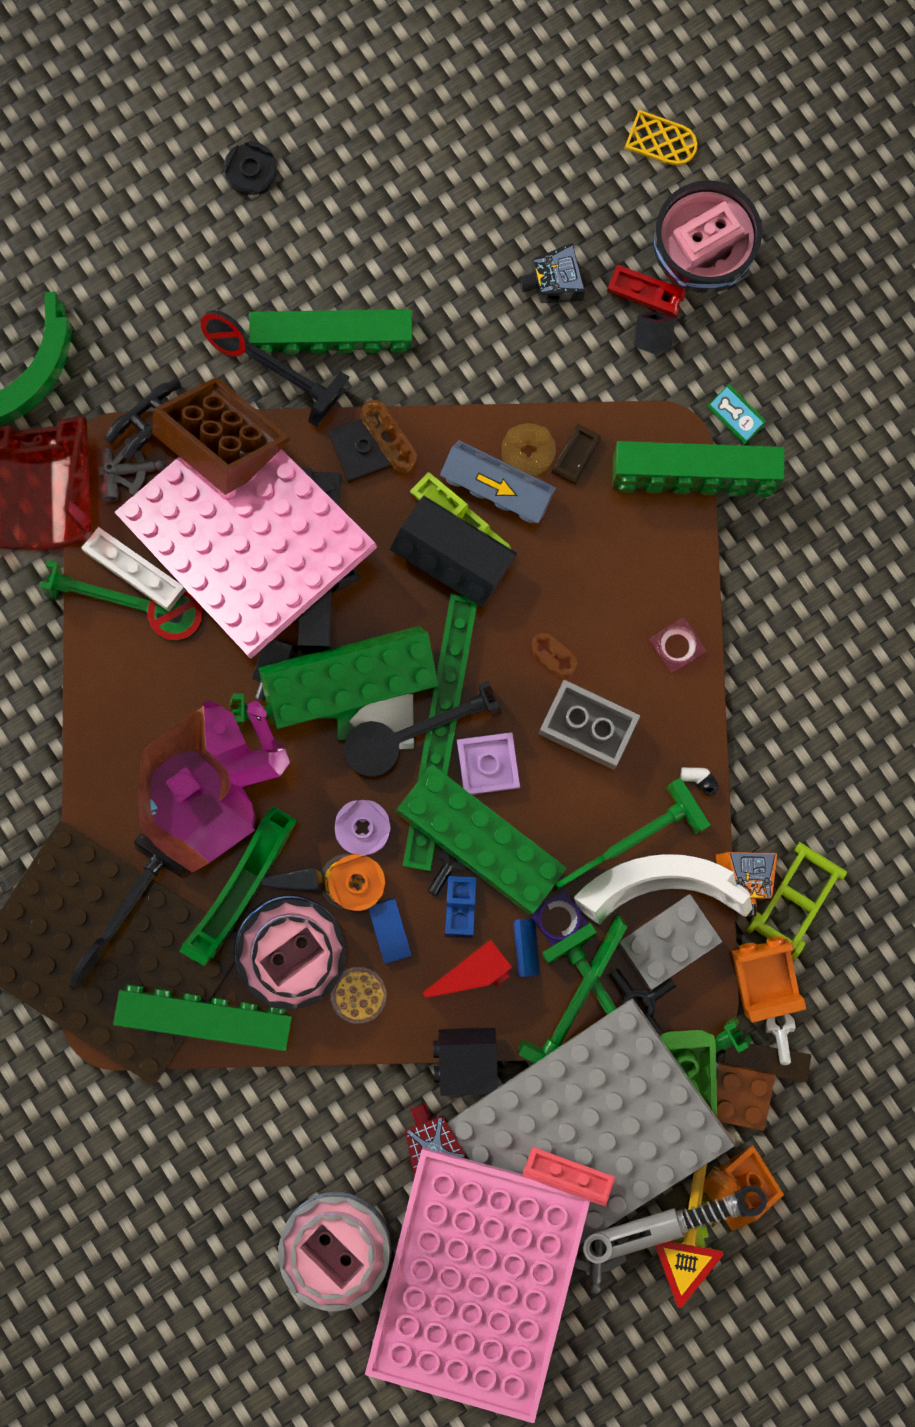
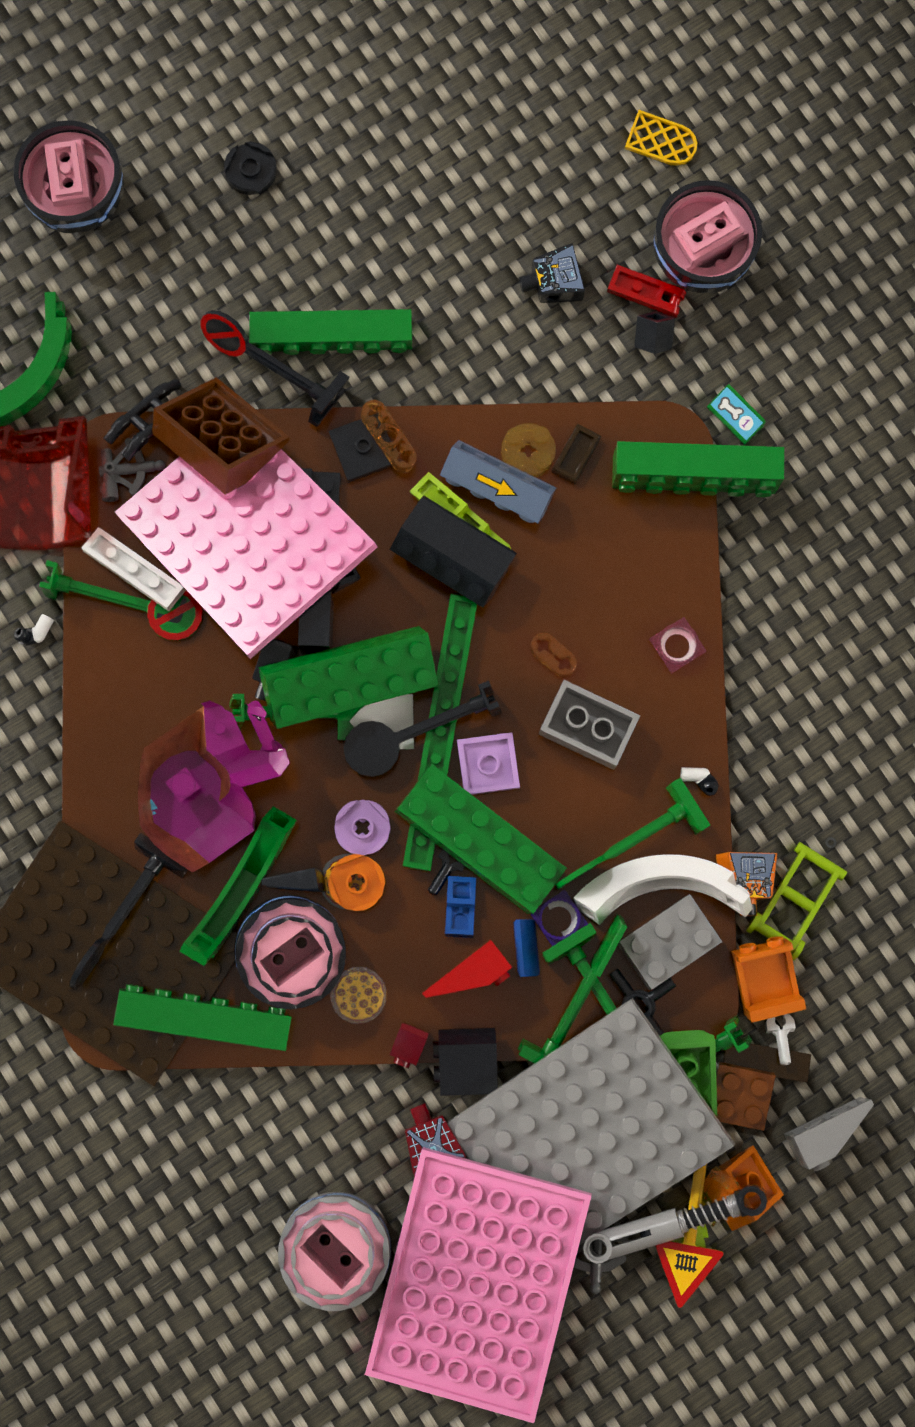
(35, 634): none -> arm
(66, 154): none -> bright pink piece
(389, 930): blue slope -> none
(408, 1045): none -> dark red slope
(568, 1176): coral tile -> none
(827, 1134): none -> light grey slope

